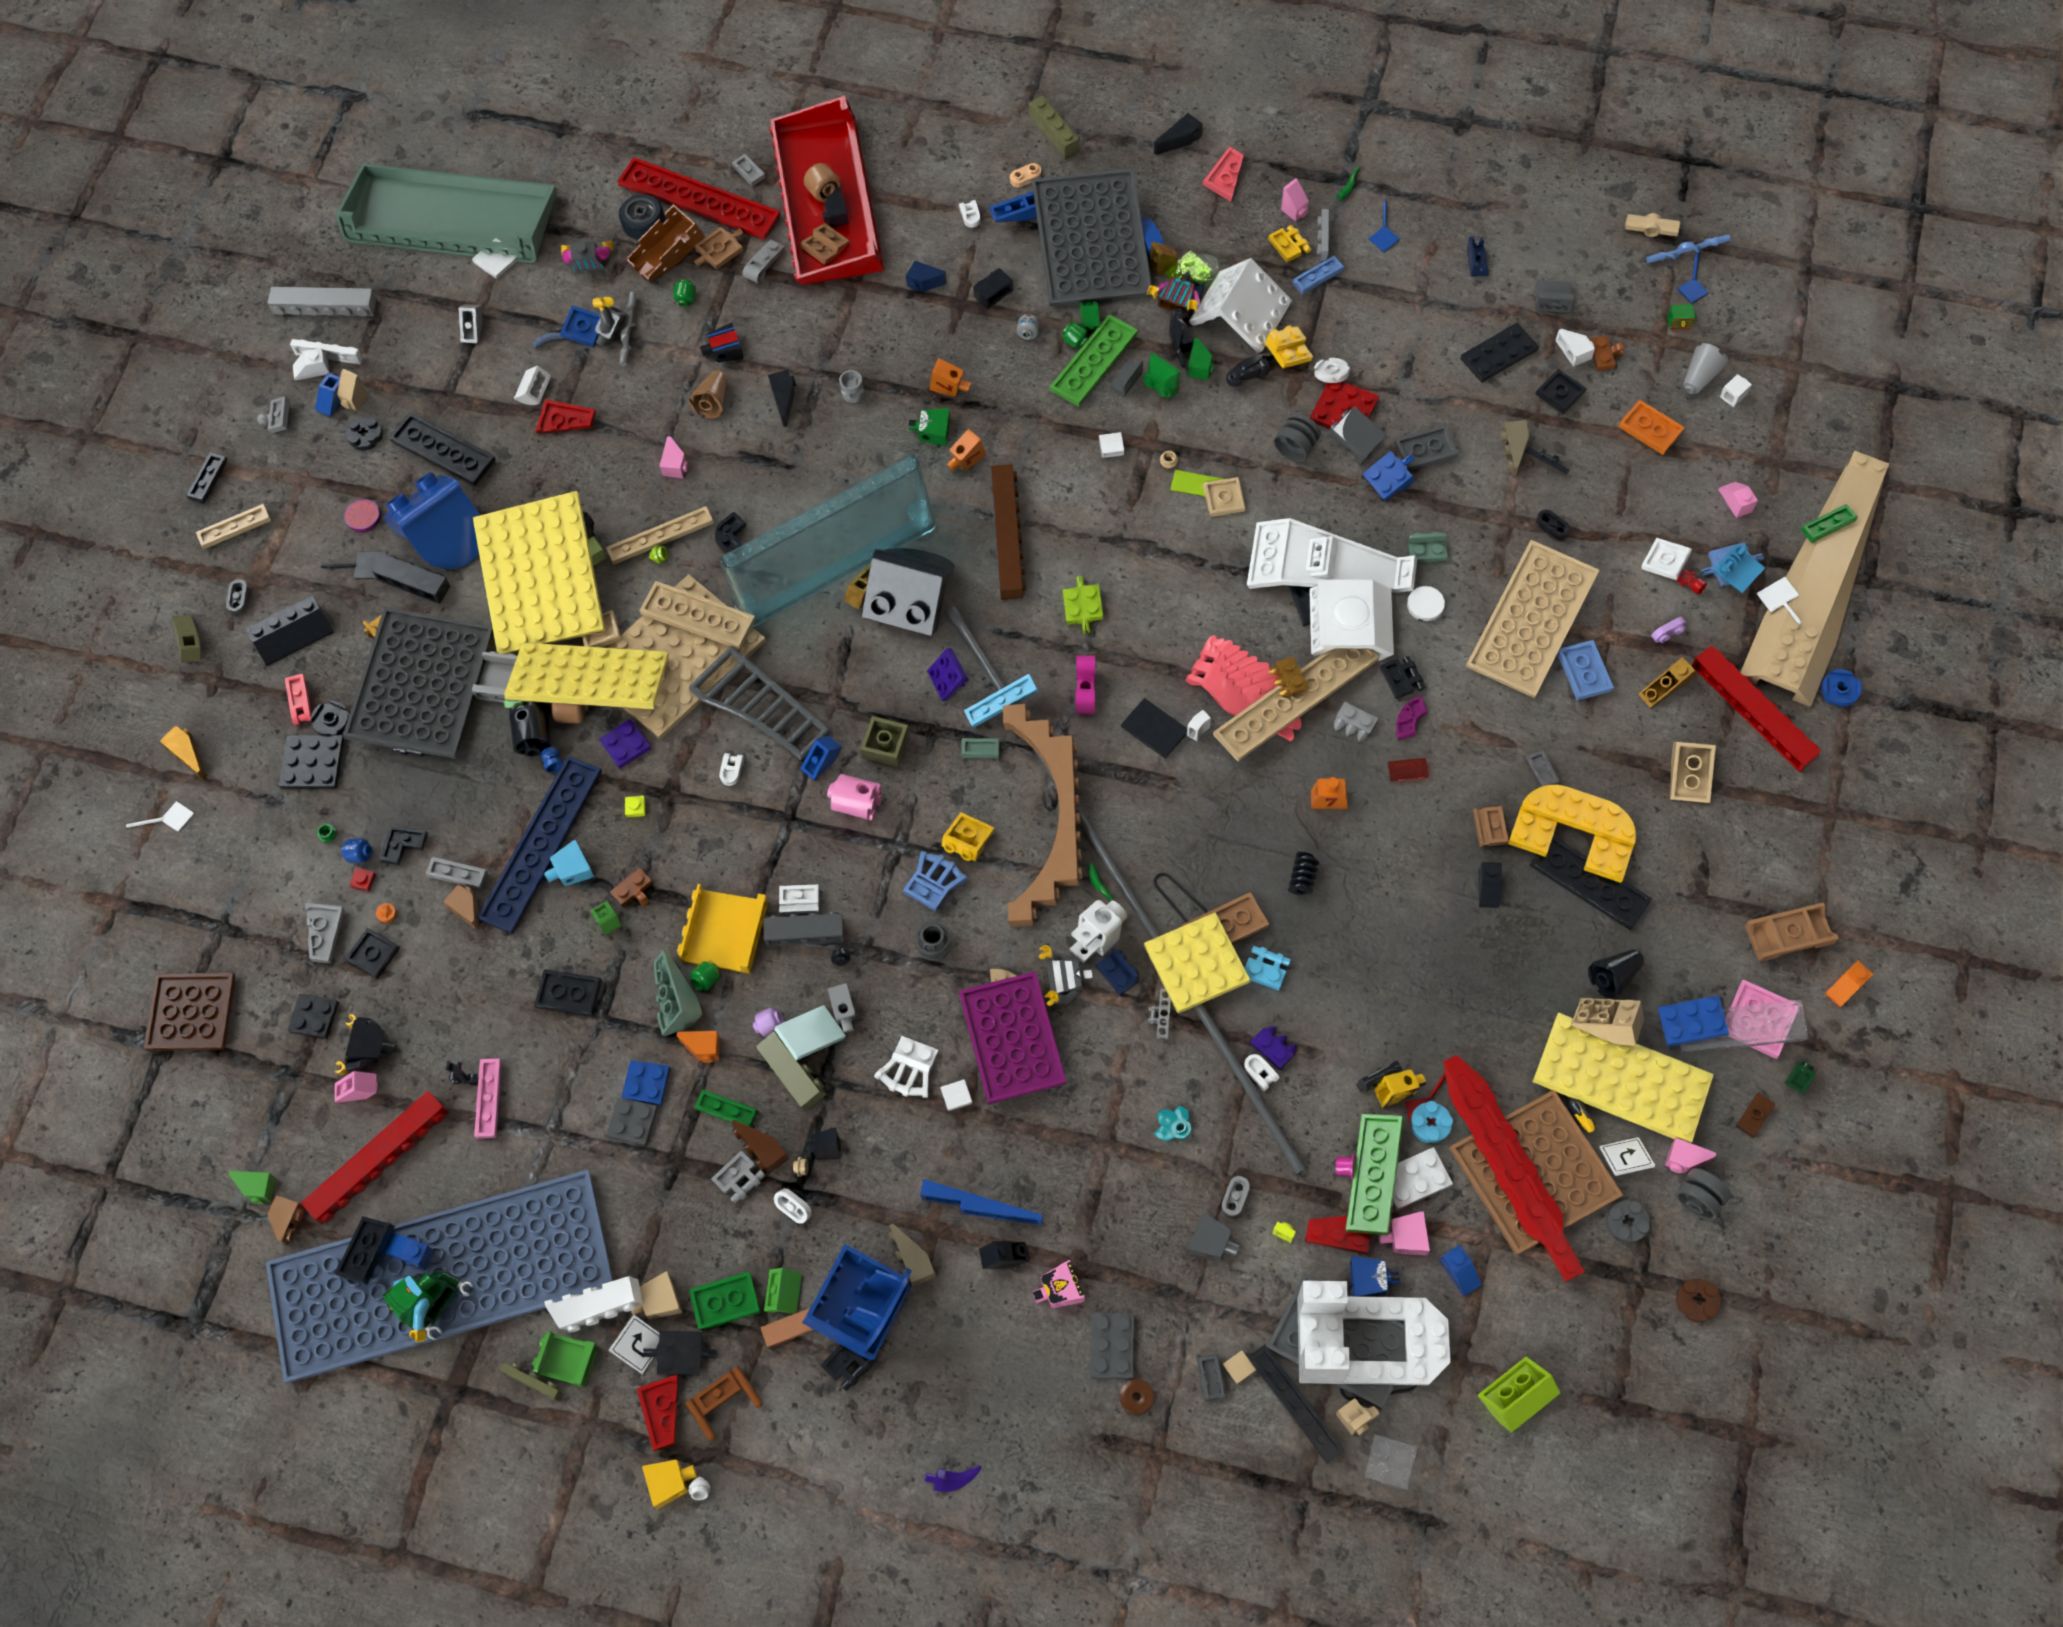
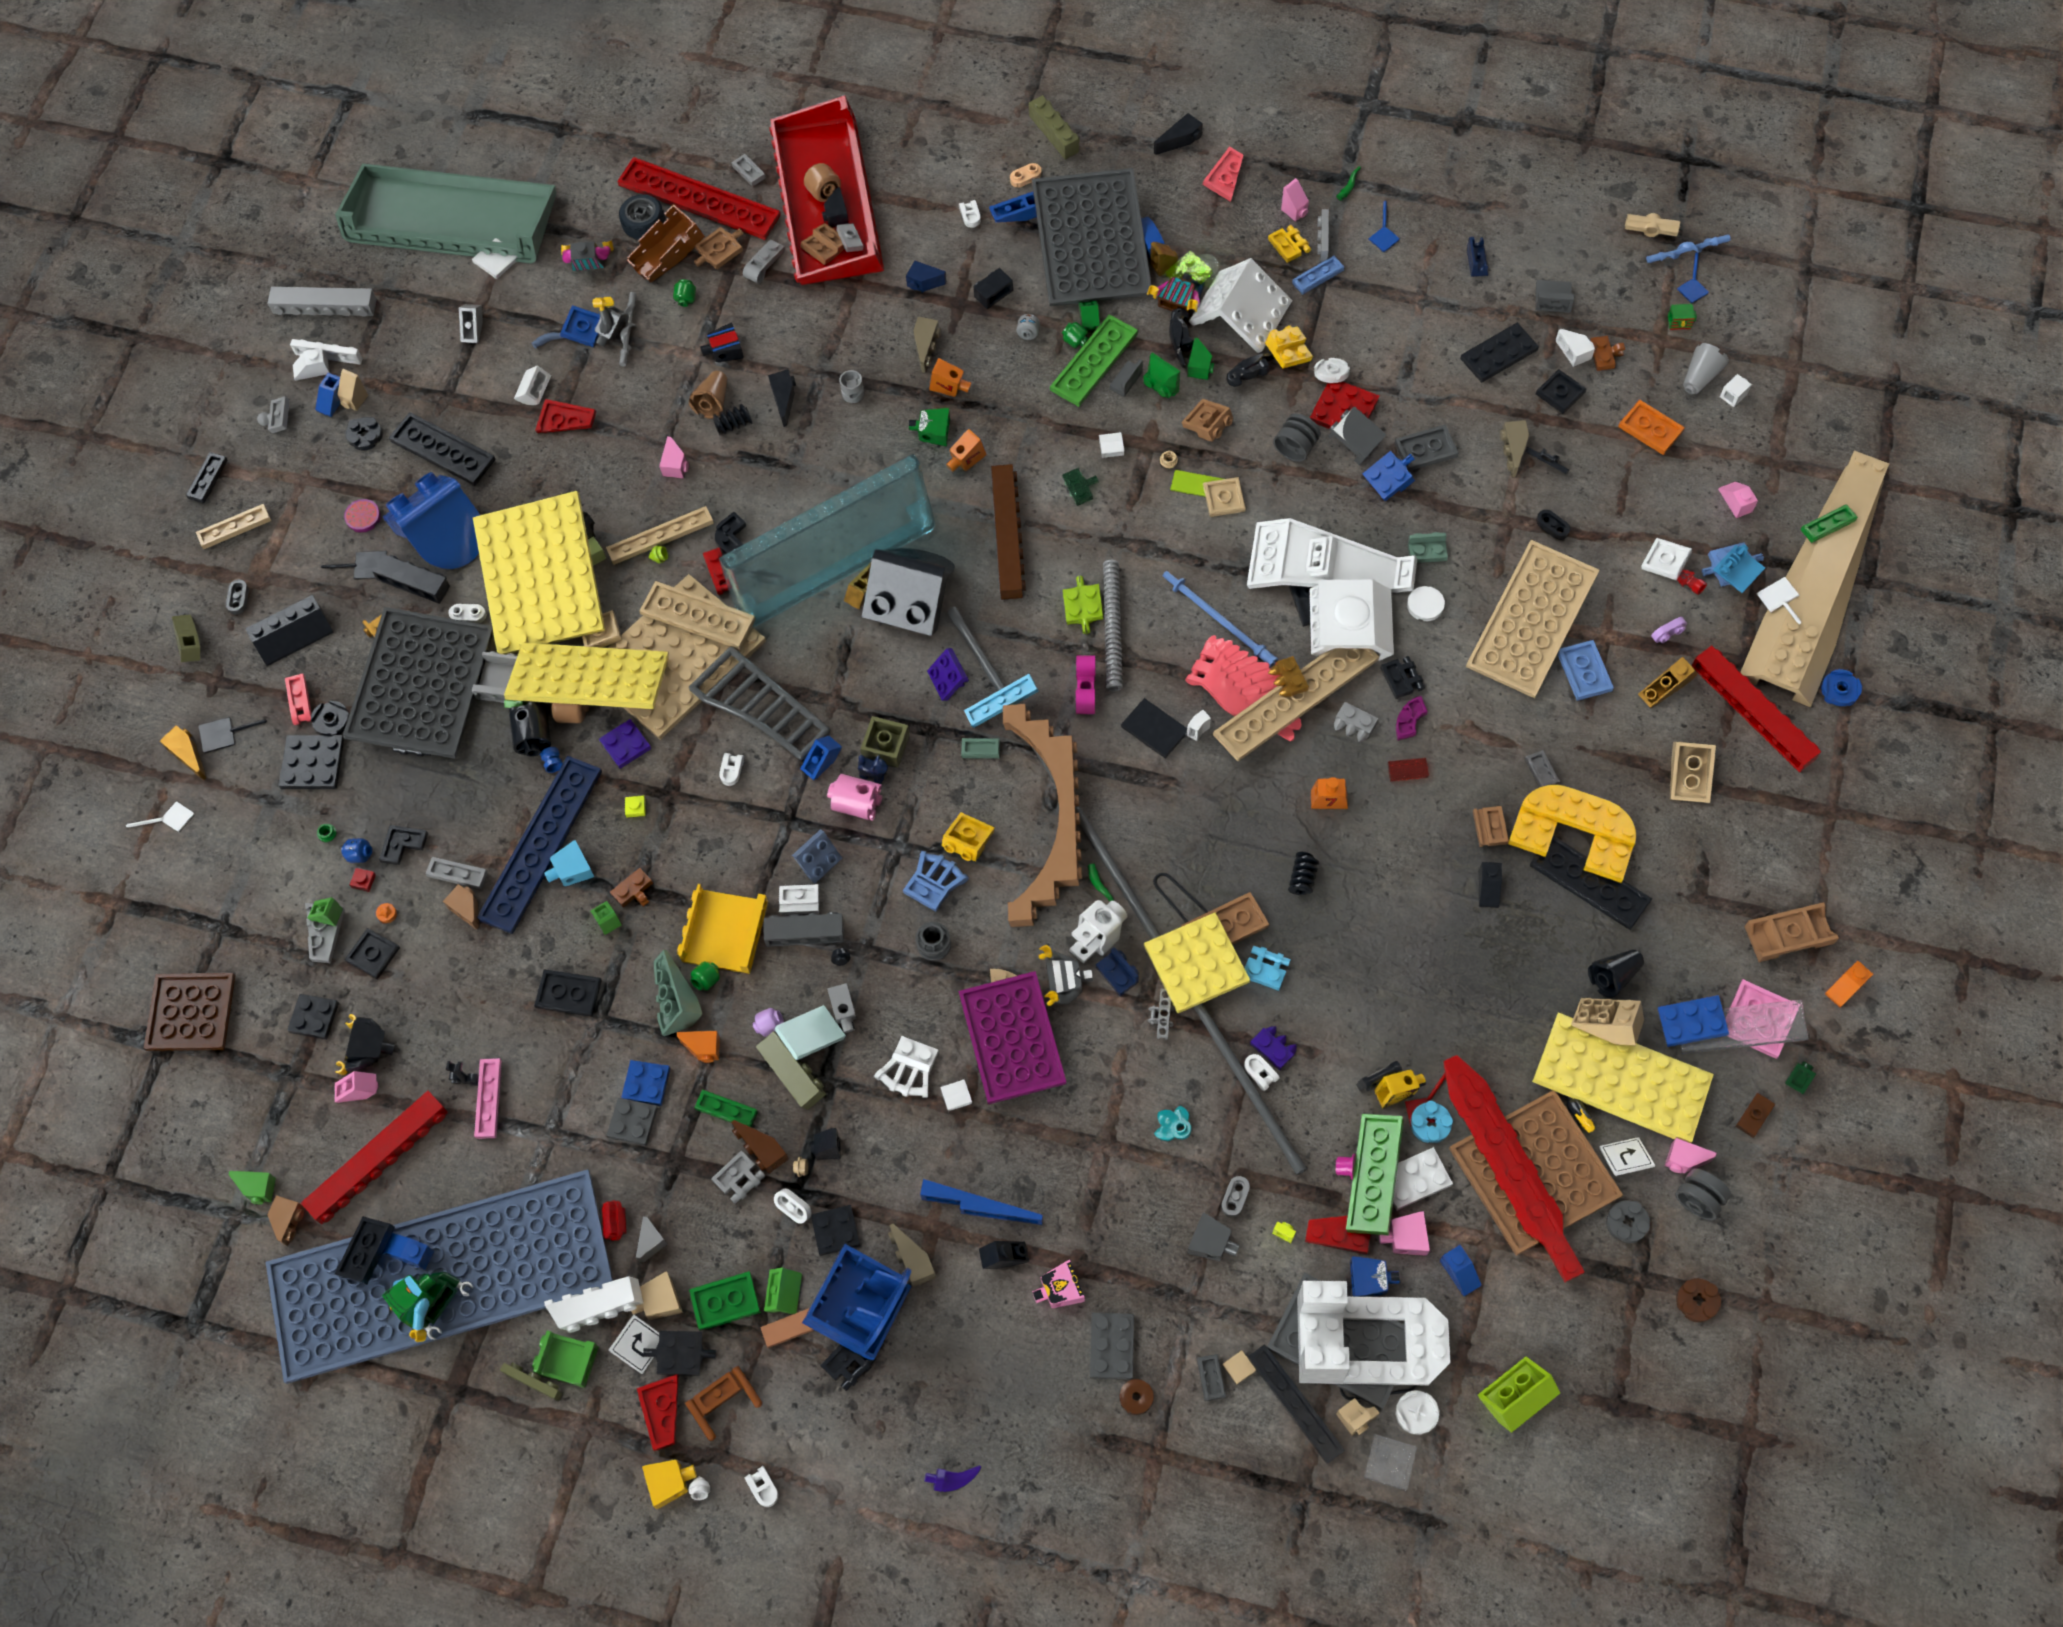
(220, 733): none -> piece
(325, 911): none -> bright green slope
(466, 613): none -> white plate
(613, 1220): none -> red piece
(649, 1241): none -> light grey slope
(714, 566): none -> red plate
(731, 419): none -> black piece
(765, 1494): none -> white plate
(817, 856): none -> sand blue plate
(835, 1229): none -> black plate
(849, 237): none -> light grey plate
(874, 769): none -> dark blue animal
(925, 336): none -> dark tan slope
(1079, 486): none -> clear green plate
(1112, 625): none -> light grey piece
(1208, 419): none -> medium nougat plate
(1259, 650): none -> medium blue bar
(1417, 1412): none -> white tile

